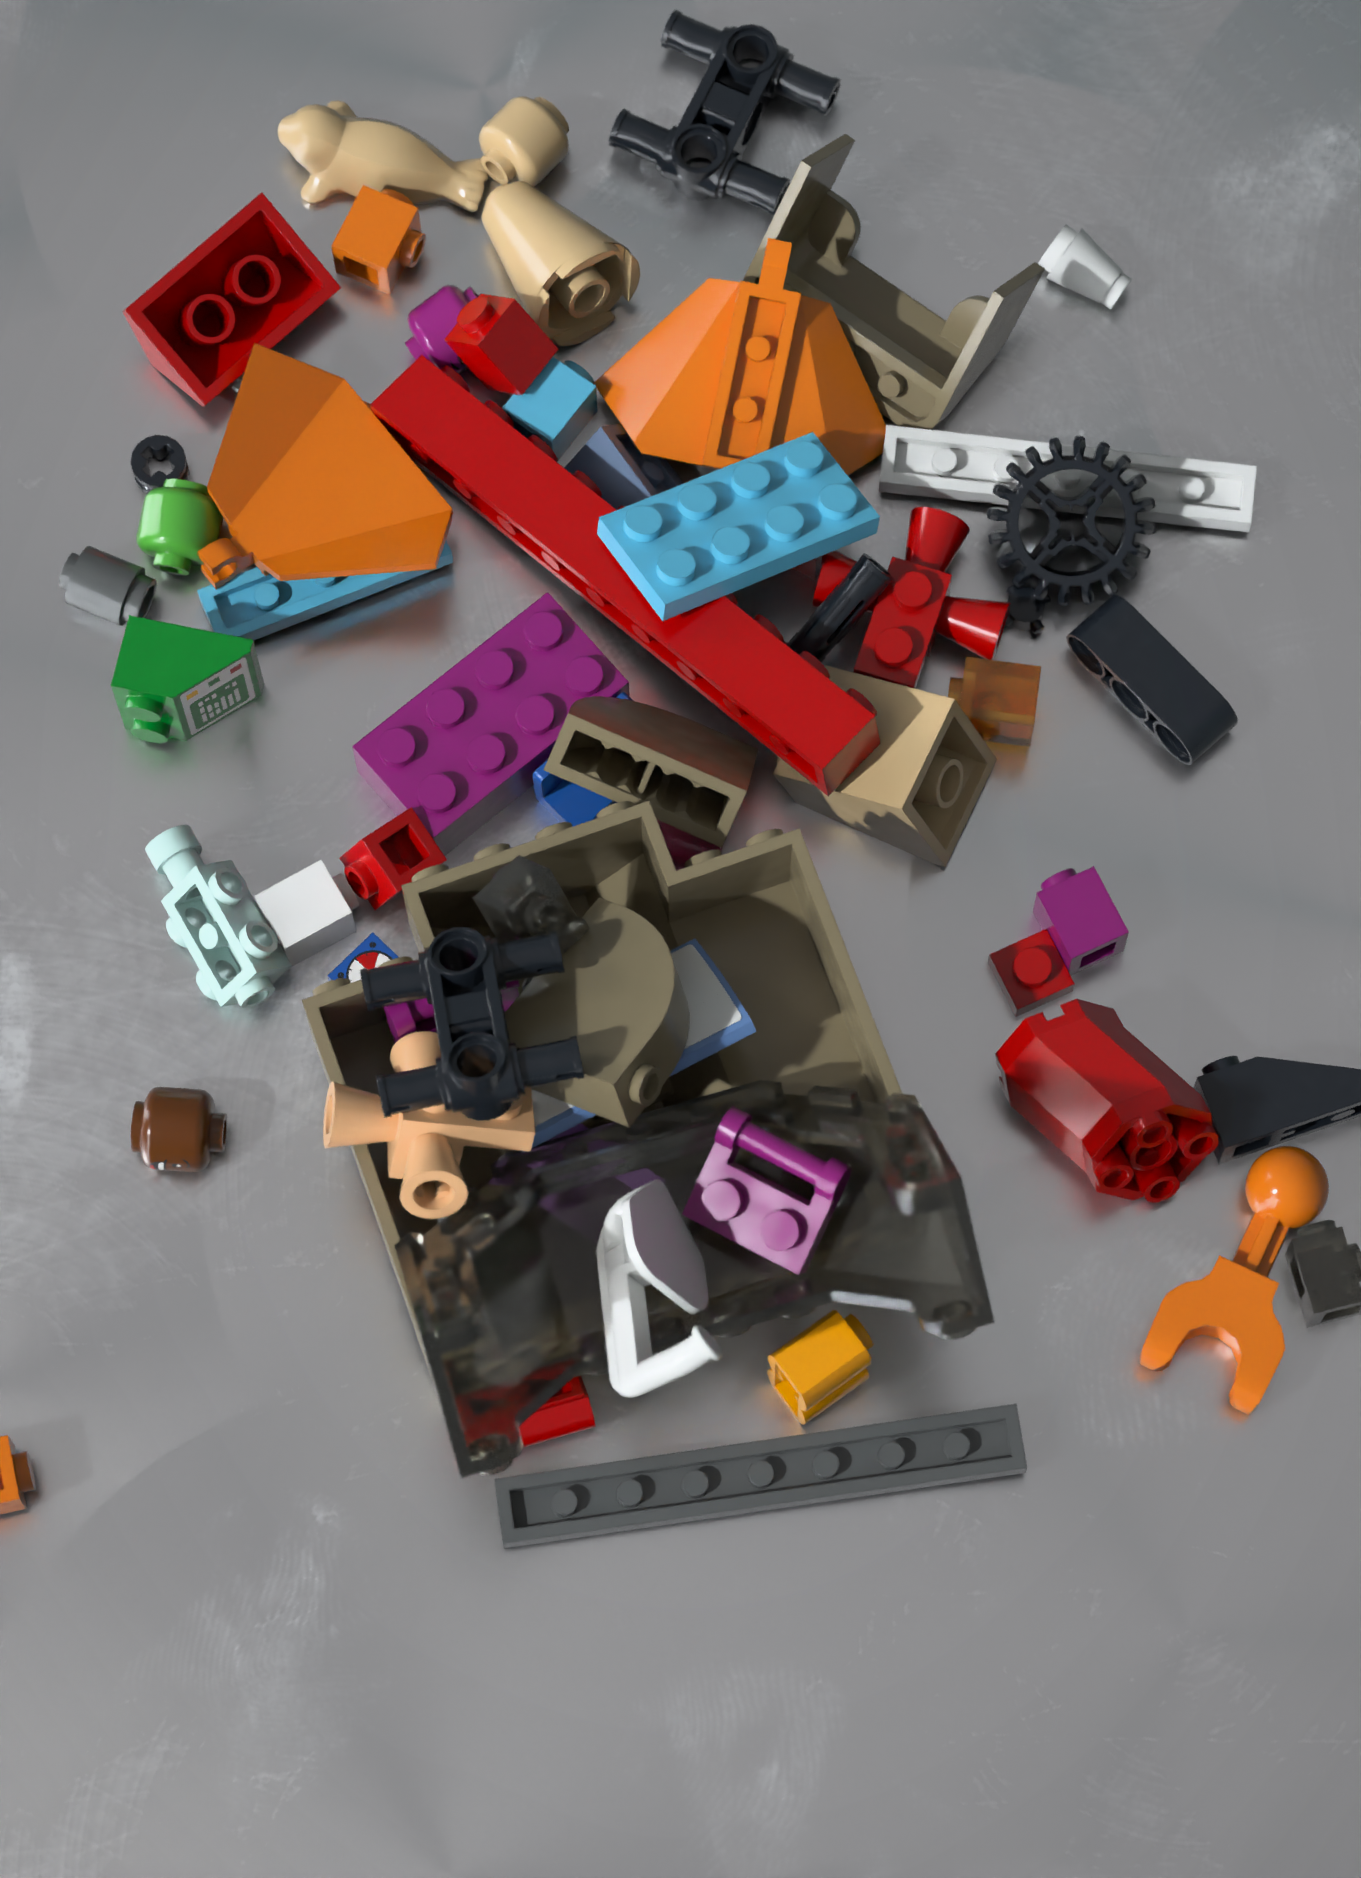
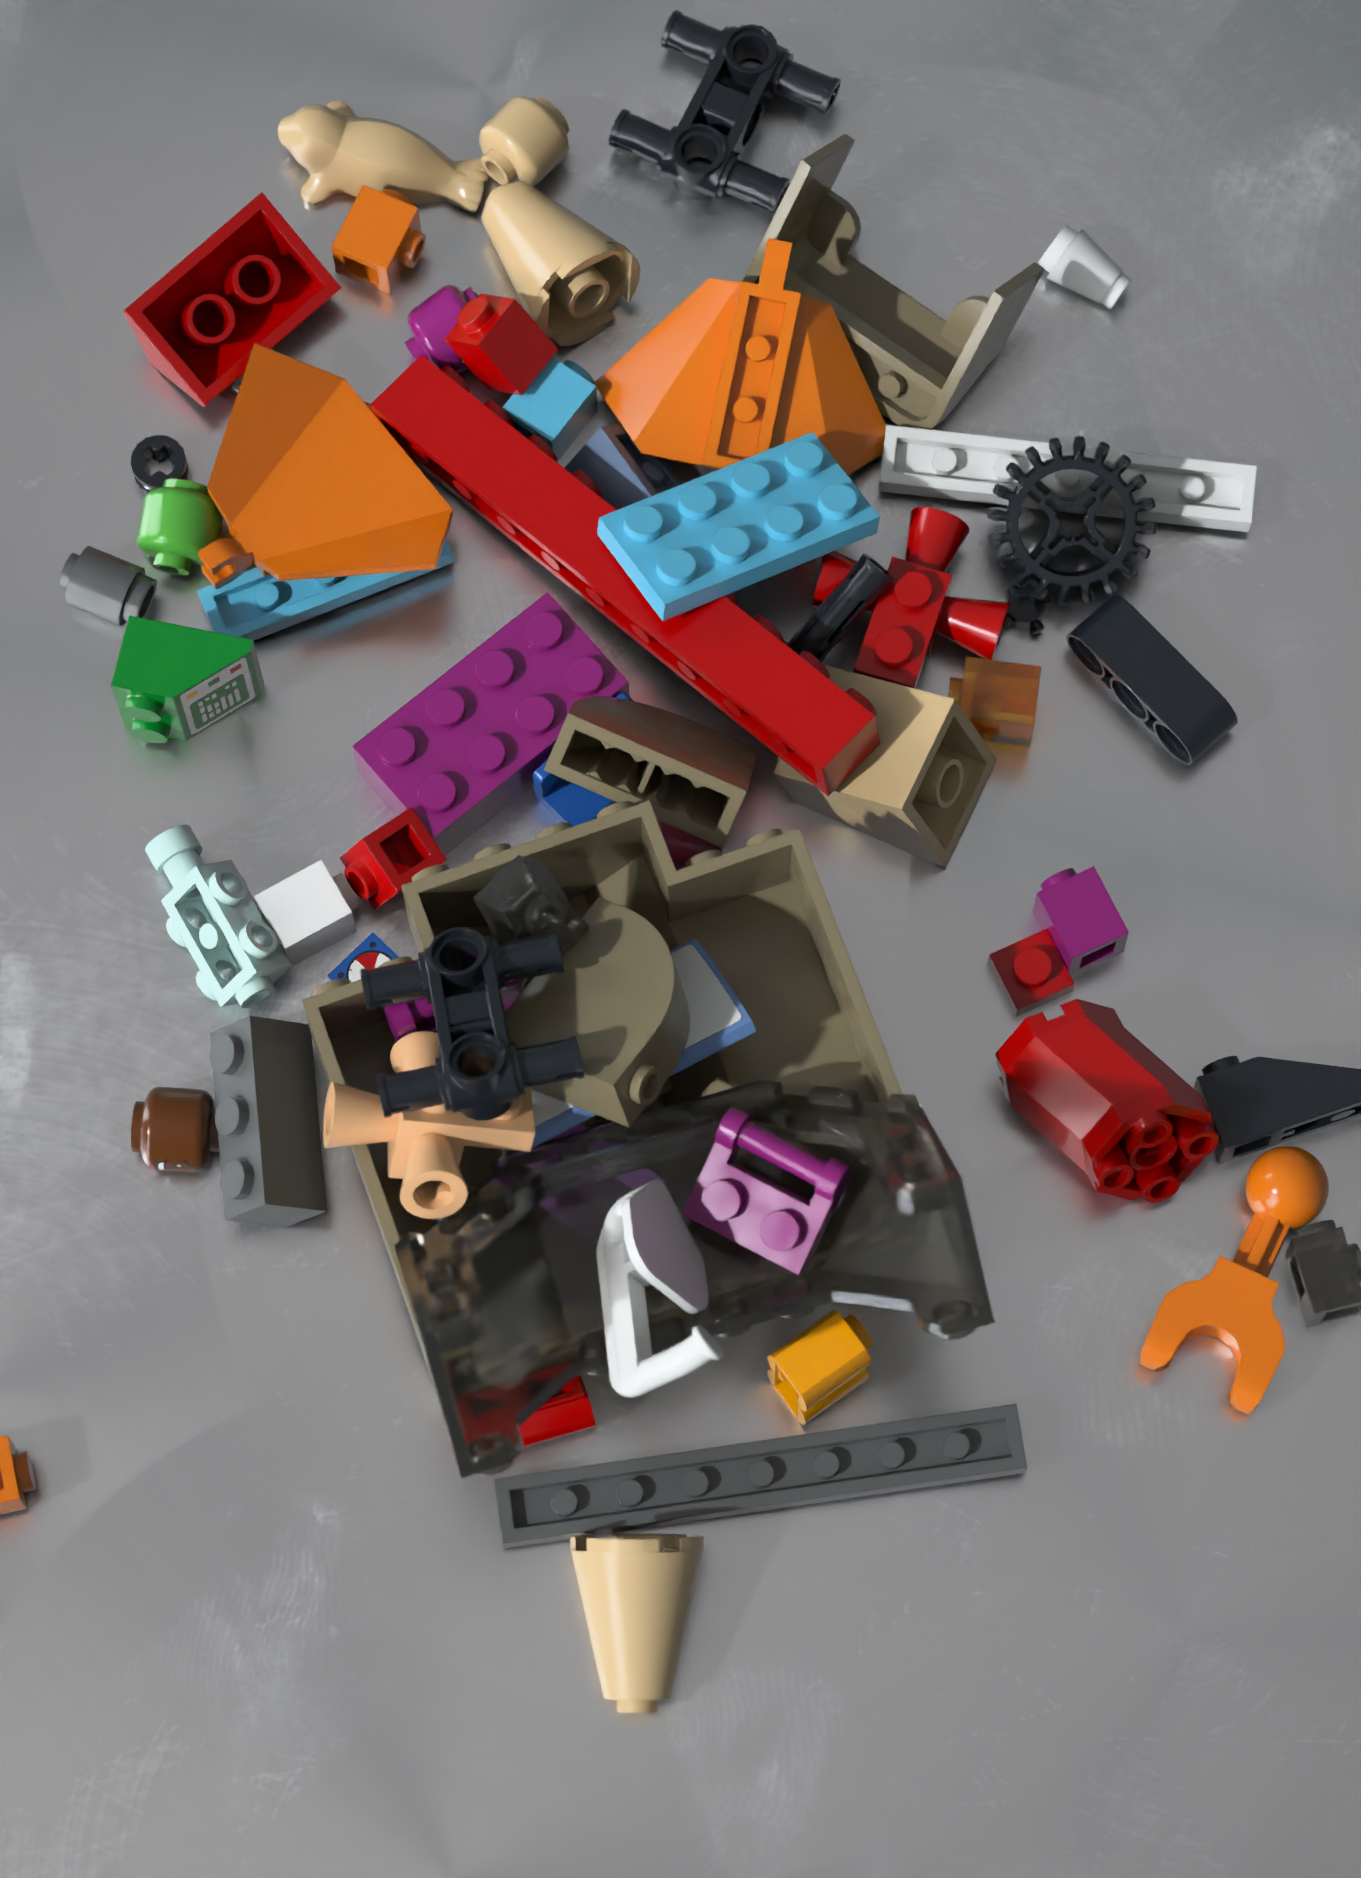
(267, 1122): none -> dark grey brick
(637, 1610): none -> tan cone

